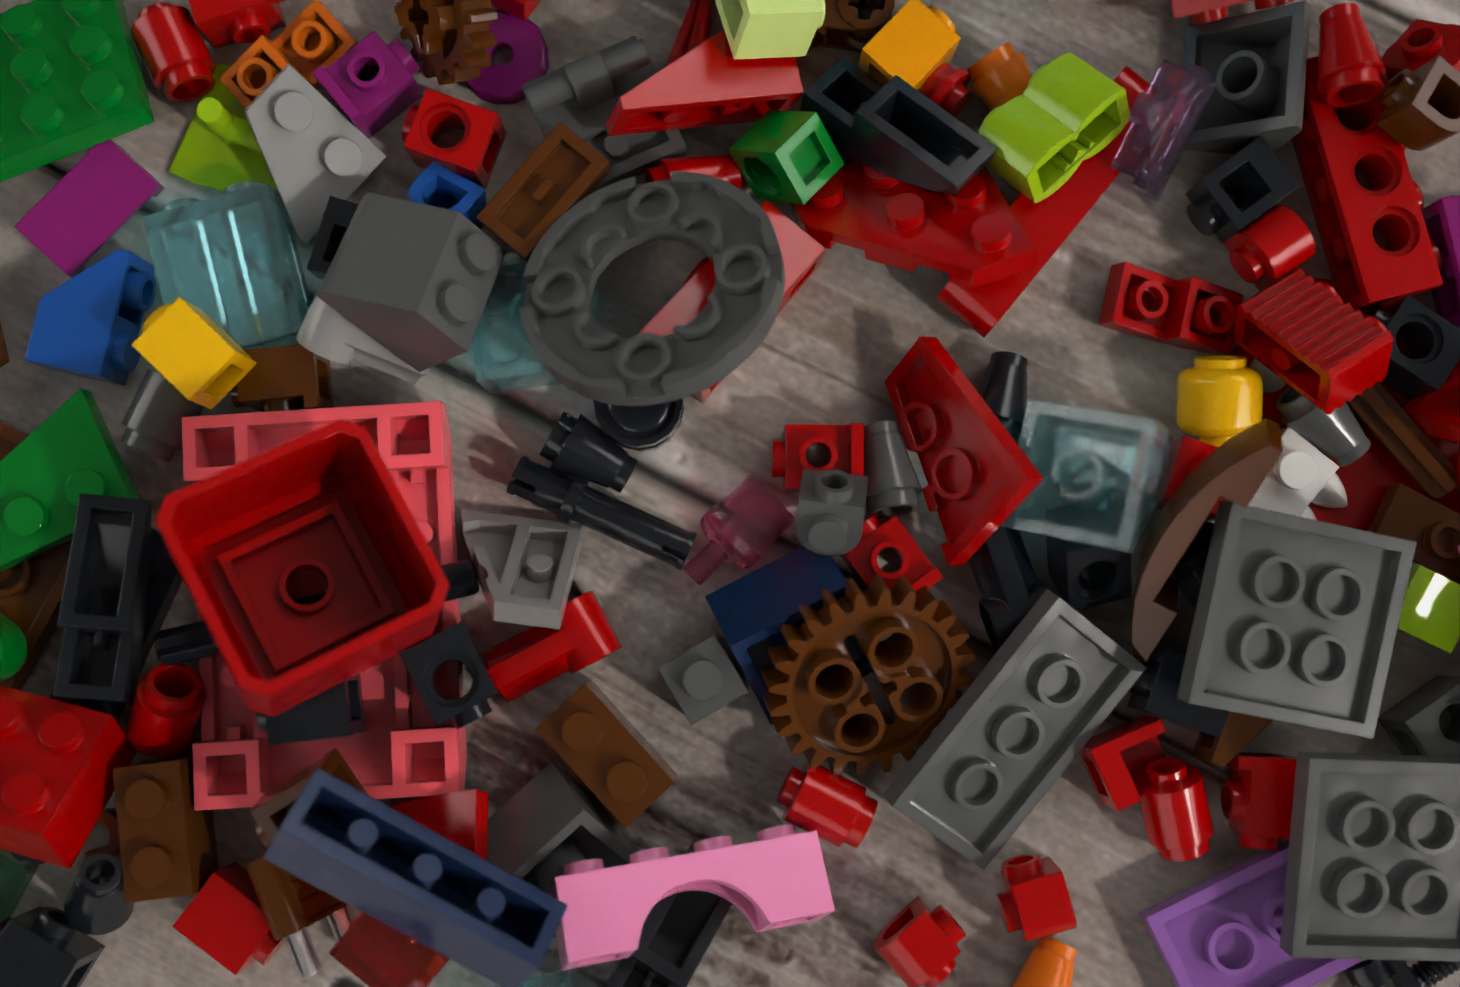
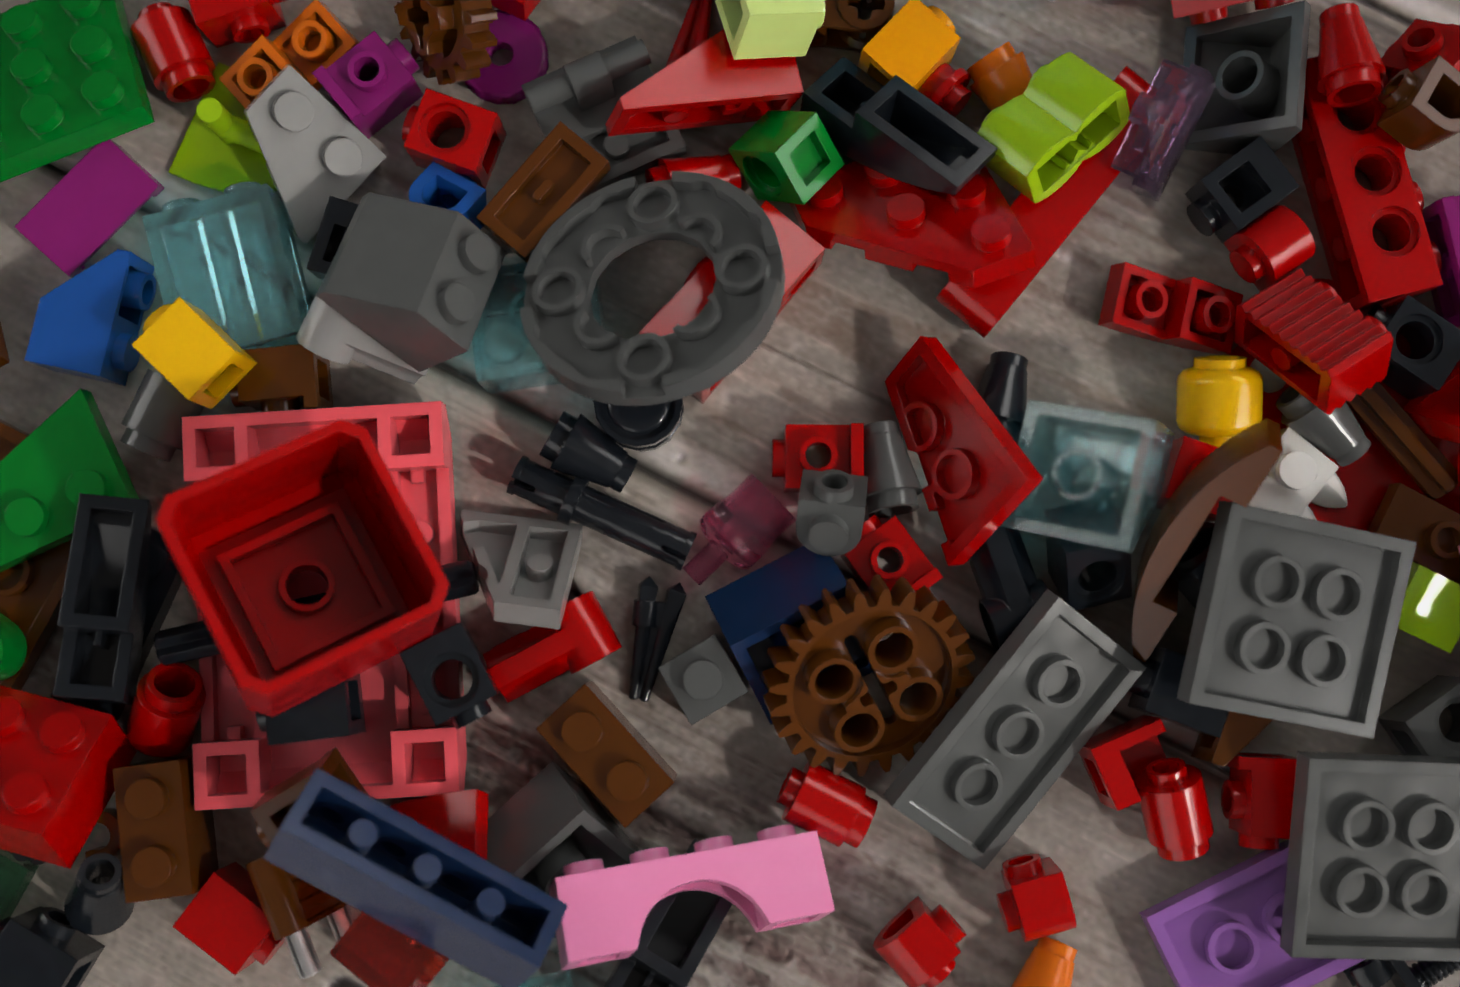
(653, 630): none -> black piece

